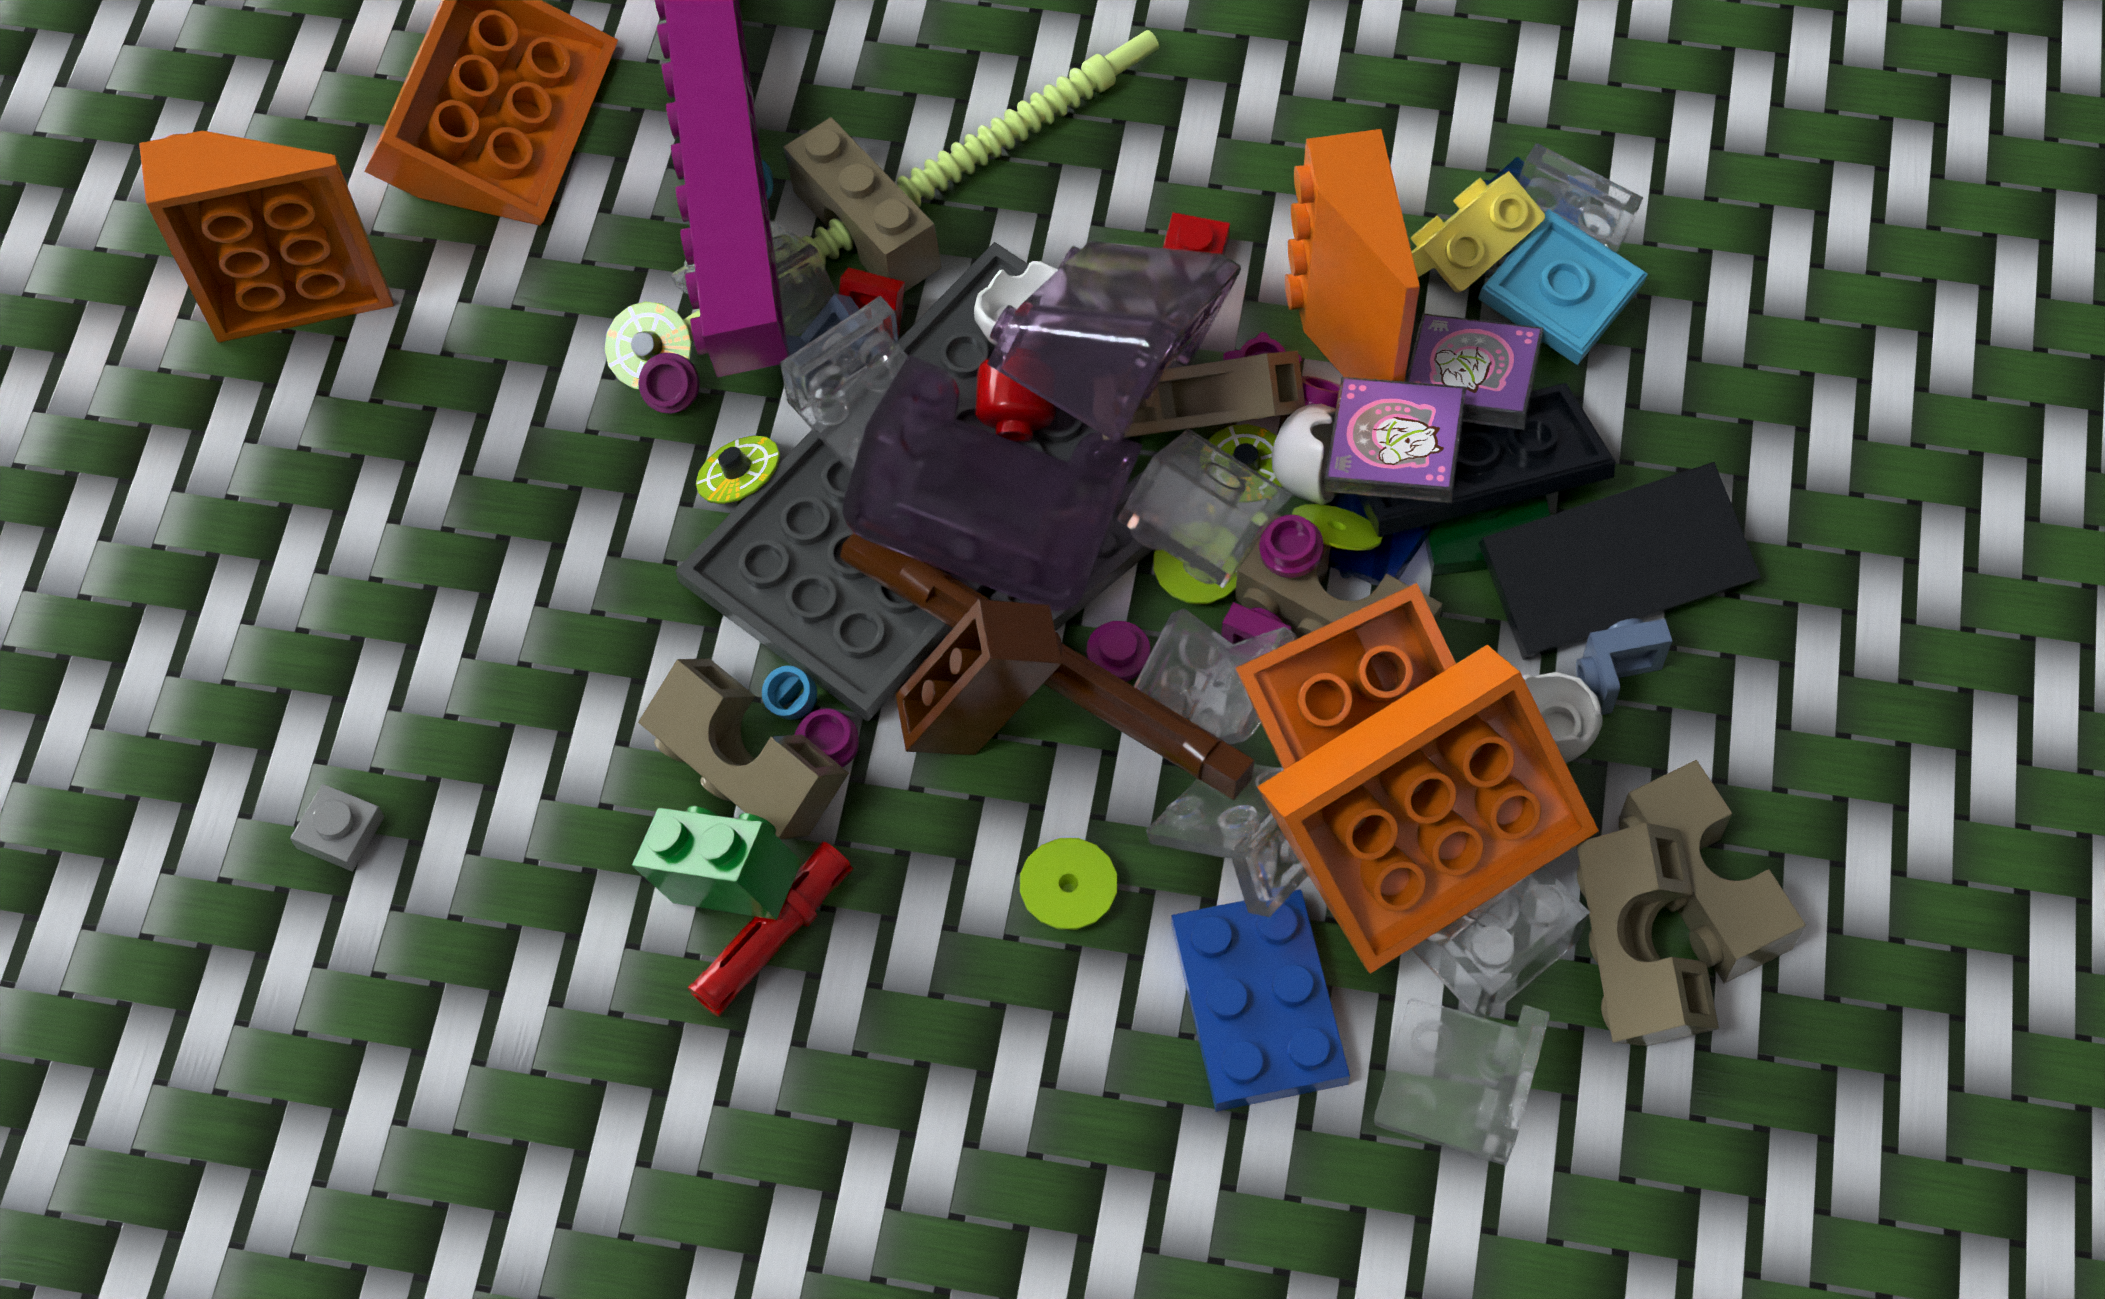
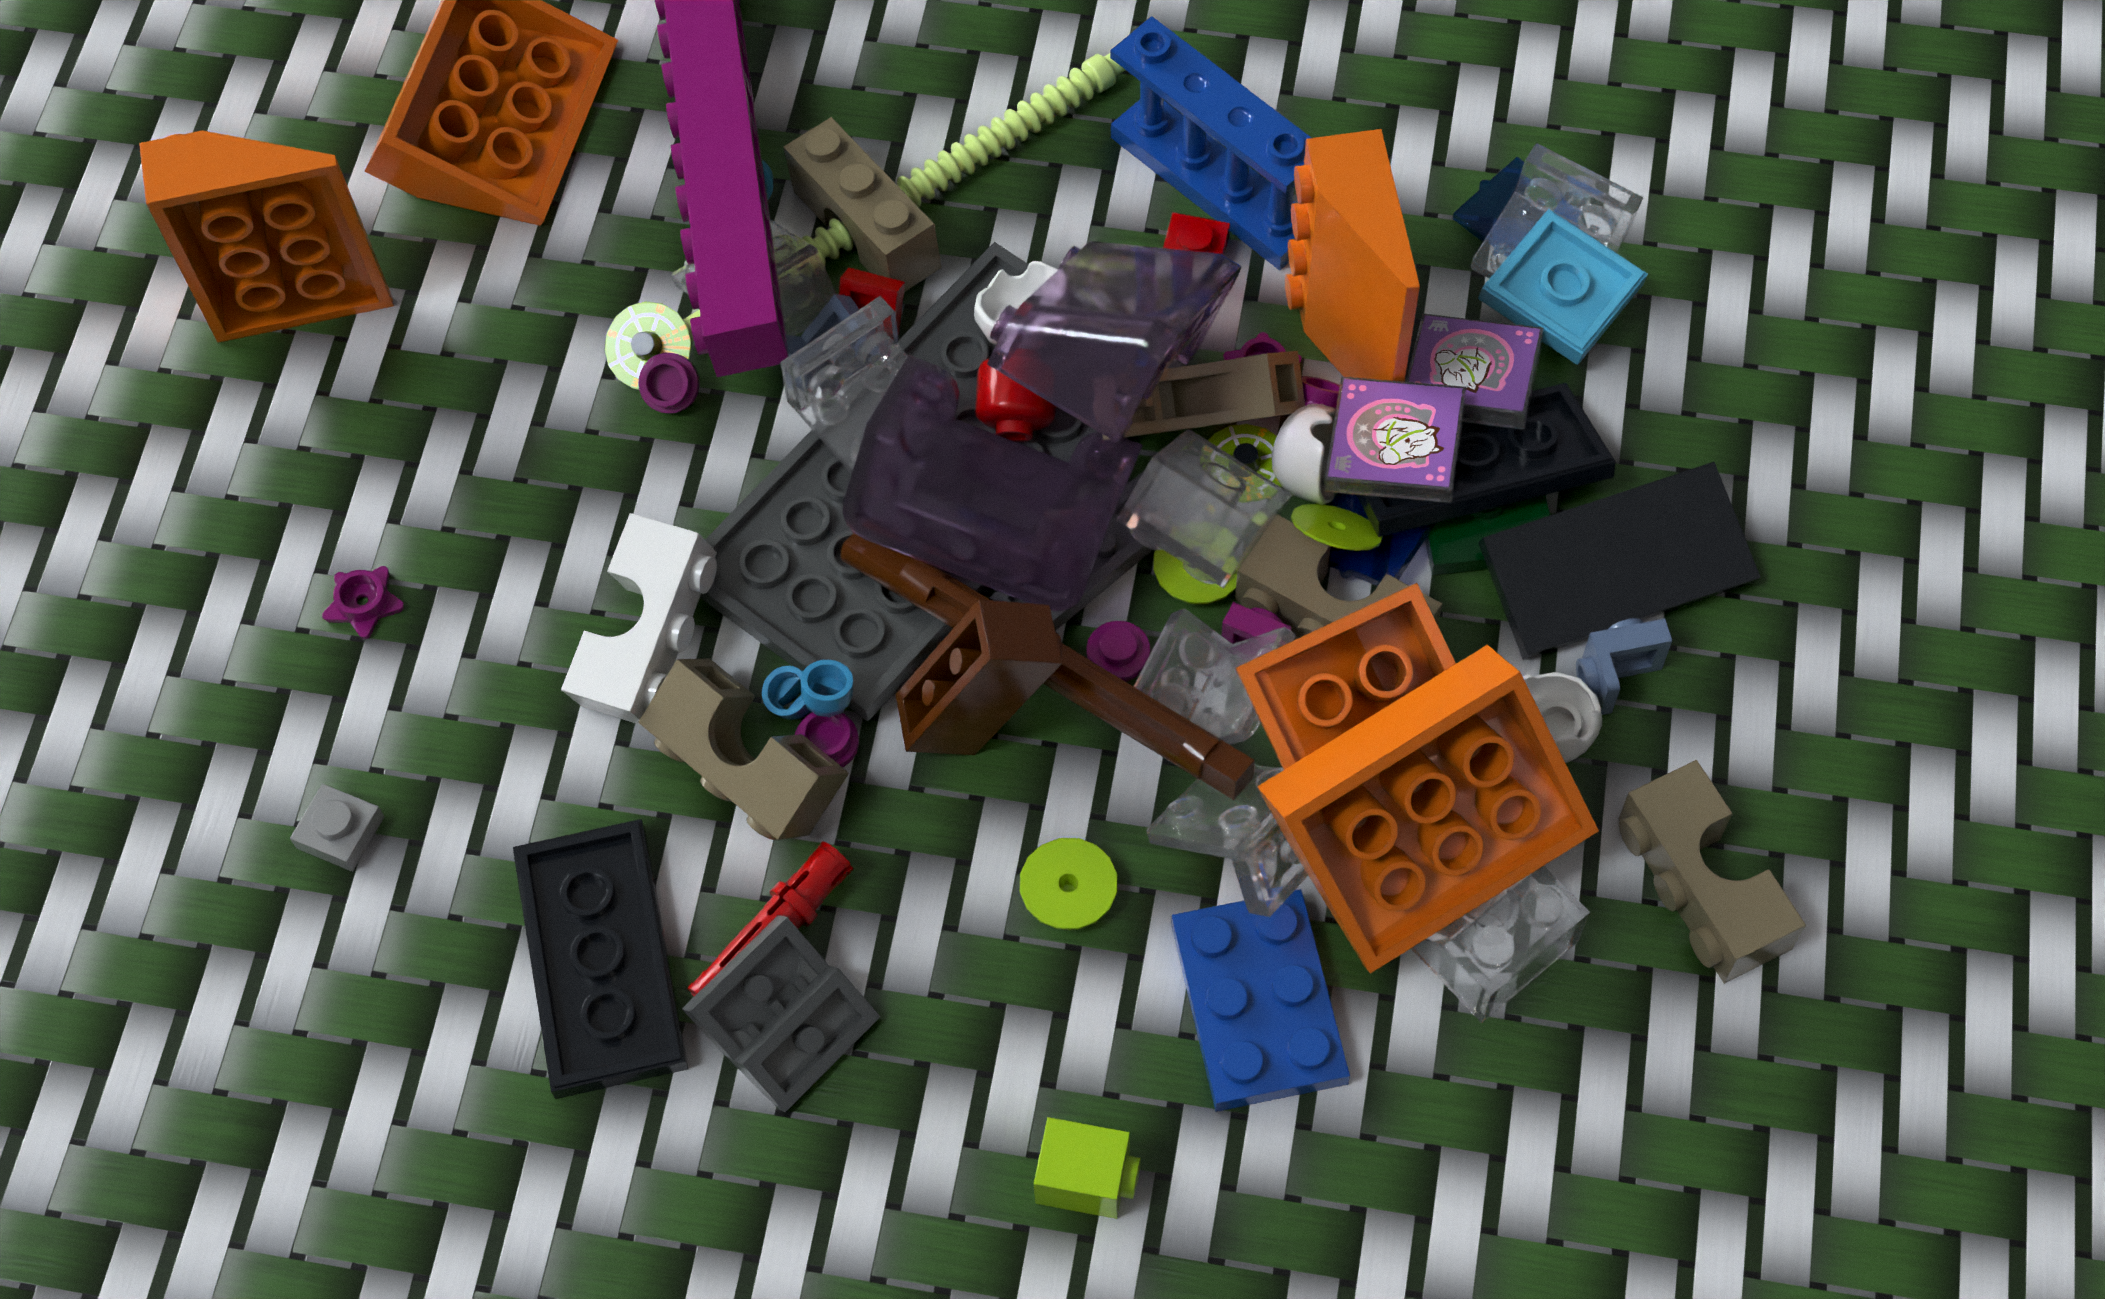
(360, 584): none -> magenta plate
(599, 959): none -> black tile
(670, 572): none -> white arch
(717, 861): green brick -> none
(738, 469): piece -> none
(781, 1013): none -> dark grey slope
(830, 685): none -> dark azure hinge
(1085, 1168): none -> lime brick
(1195, 162): none -> blue fence
(1291, 546): magenta plate -> none
(1461, 1078): clear bracket -> none
(1478, 234): light yellow bracket -> none
(1625, 886): dark tan arch -> none

